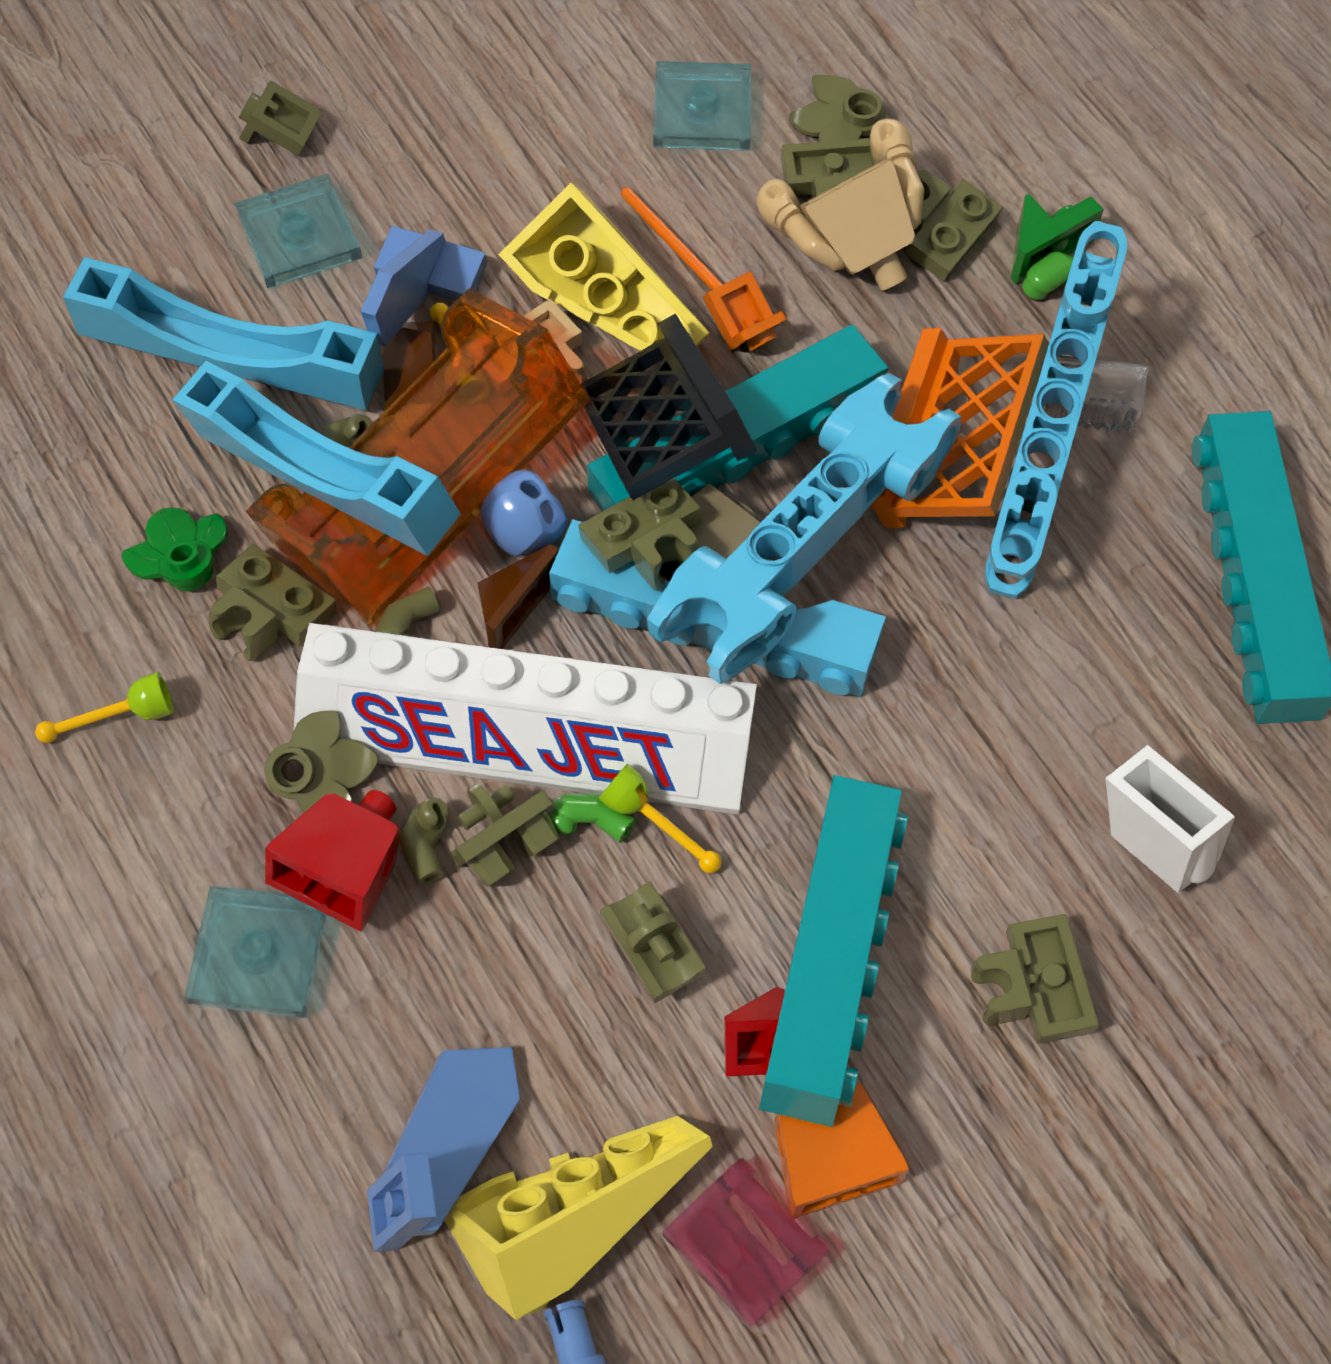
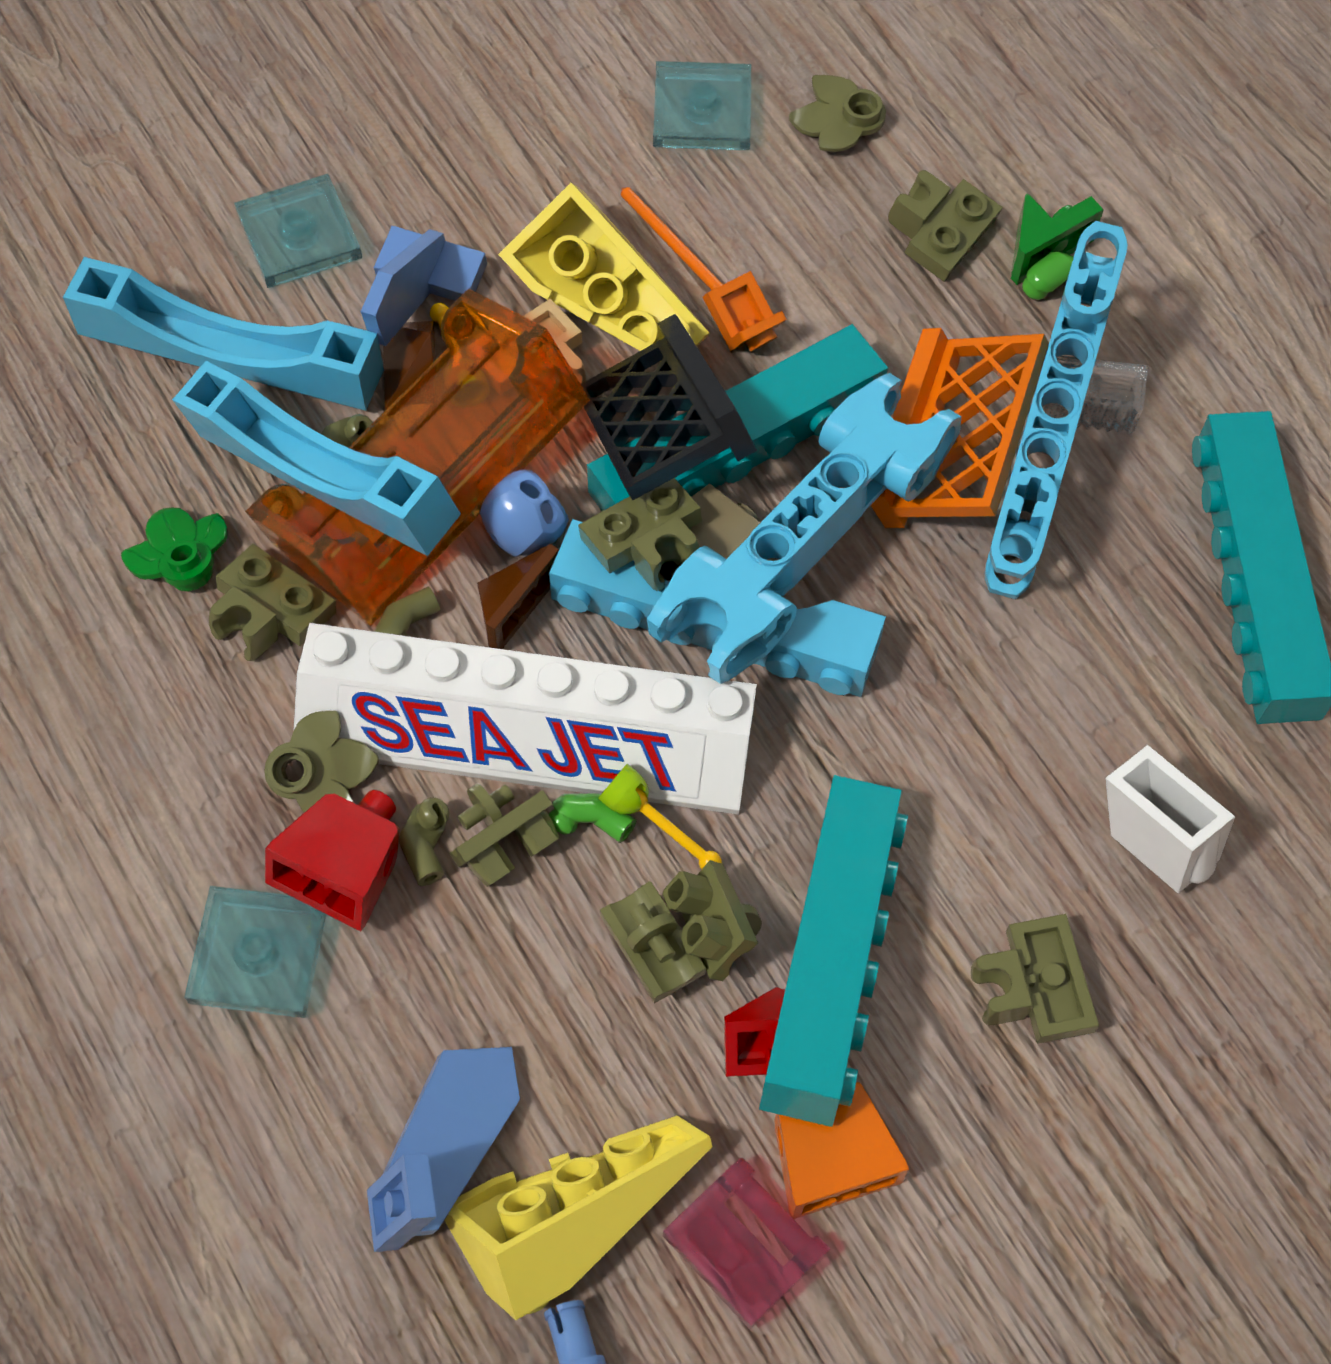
(146, 698): hinge -> none
(279, 117): olive bracket -> none
(716, 921): none -> olive hips
(823, 165): olive plate -> none
(860, 218): tan torso -> none

